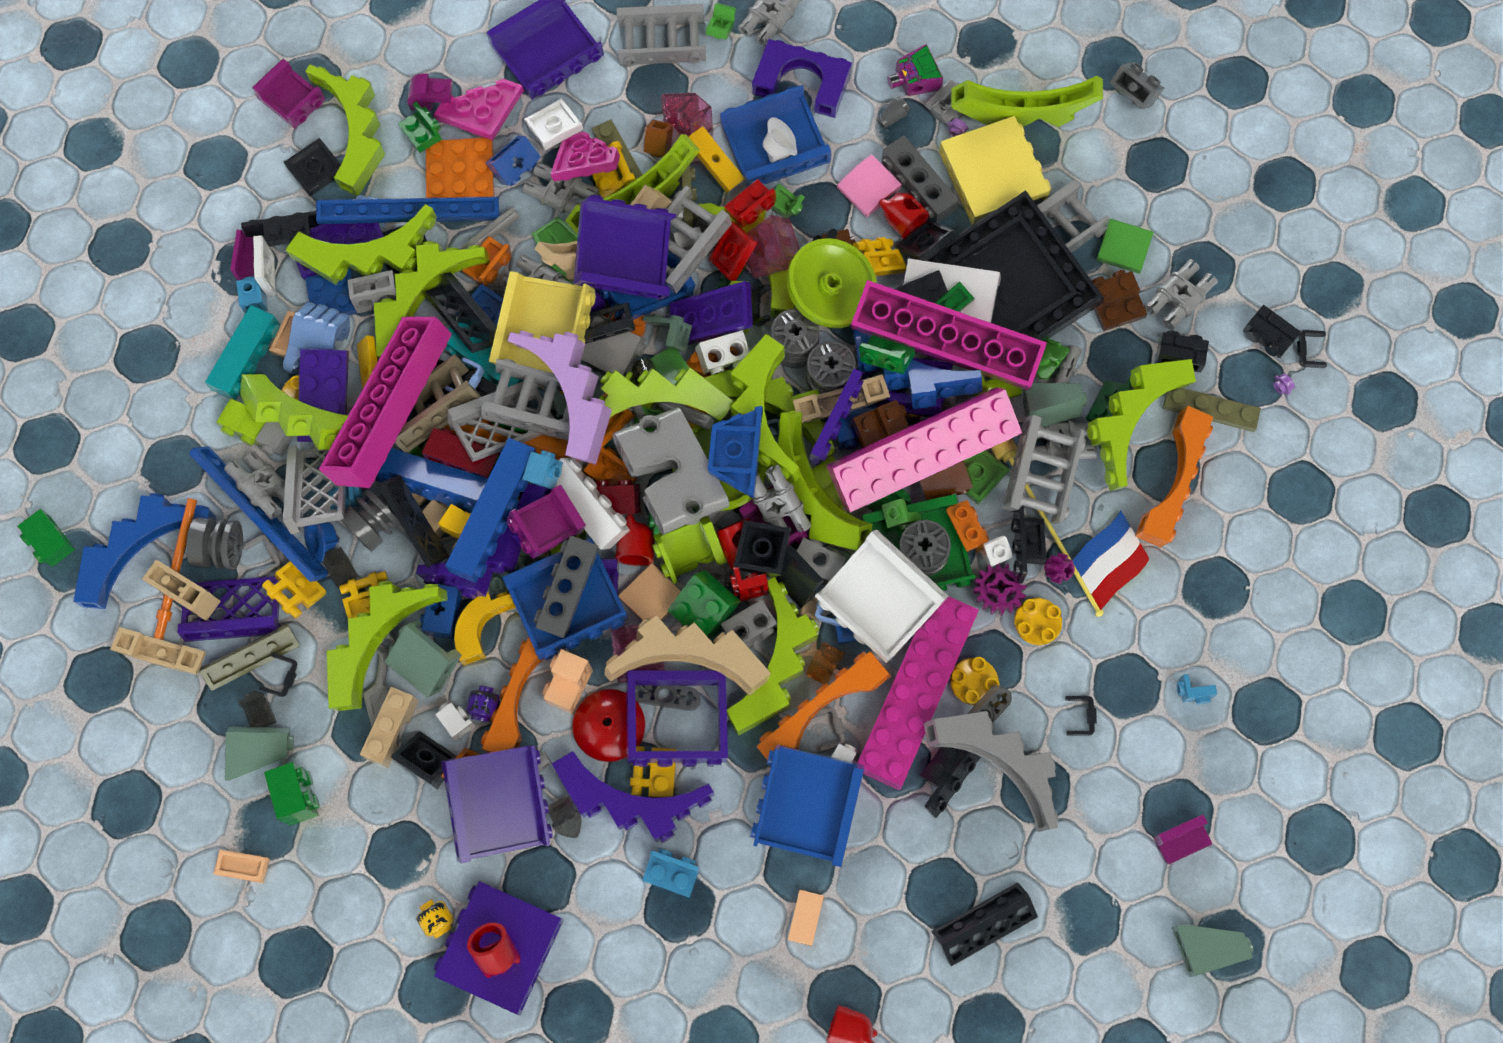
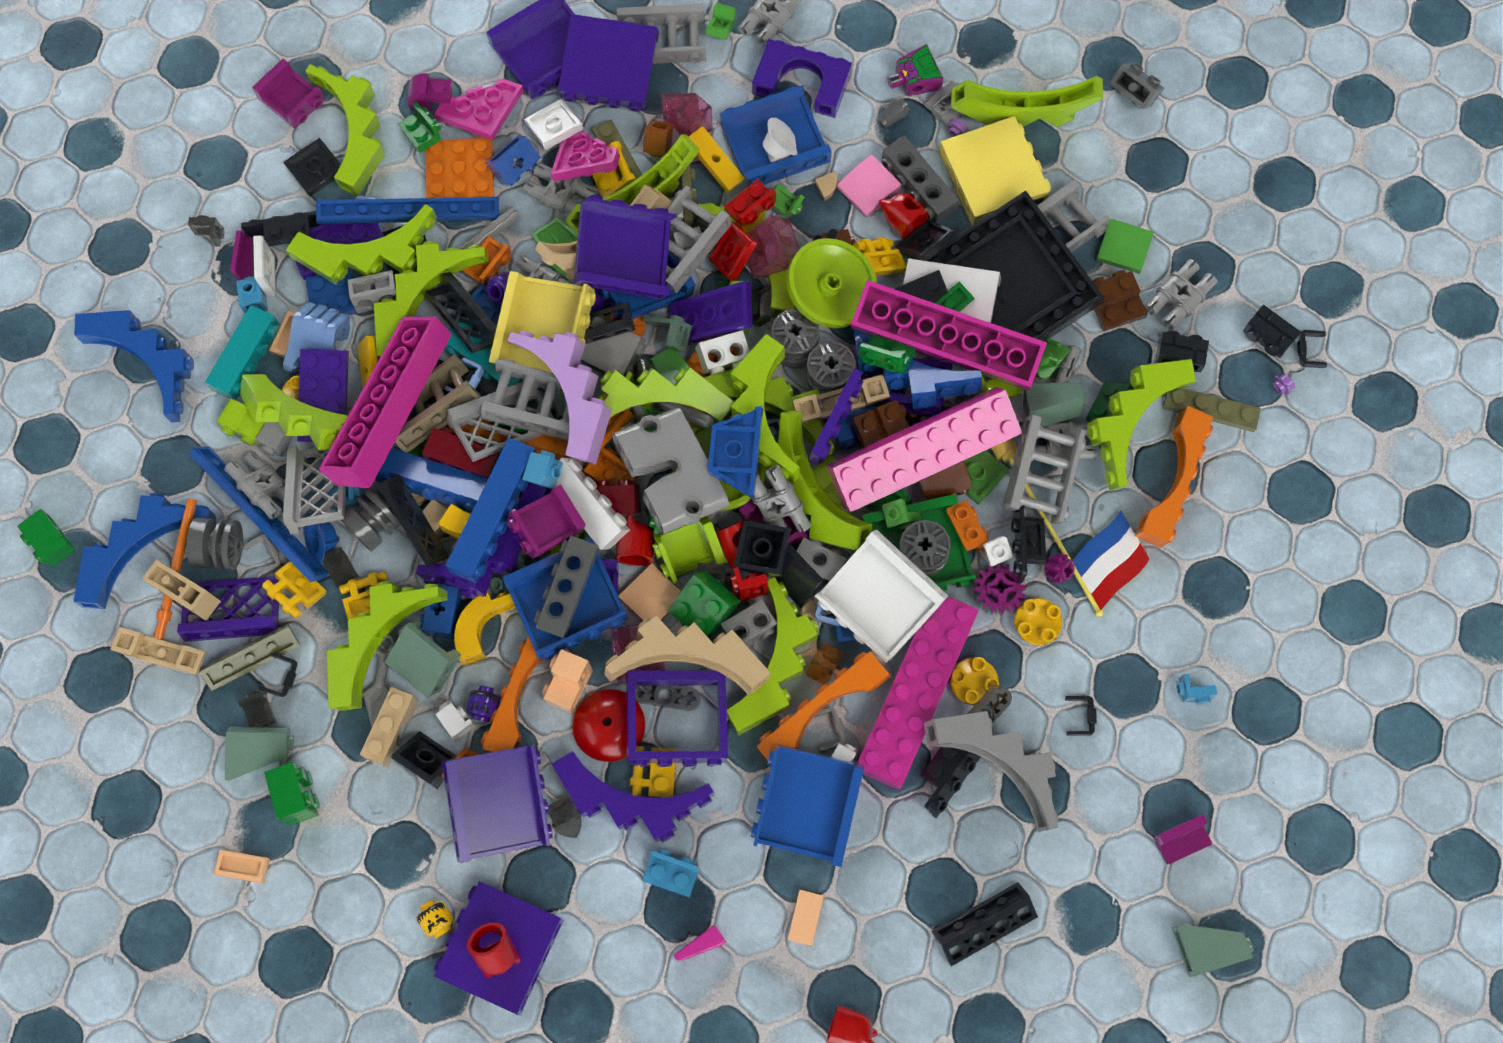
(123, 331): none -> blue arch
(207, 226): none -> clear smoke bracket
(496, 287): none -> dark purple head
(608, 62): none -> dark purple panel
(706, 941): none -> dark pink slope
(827, 185): none -> tan tile

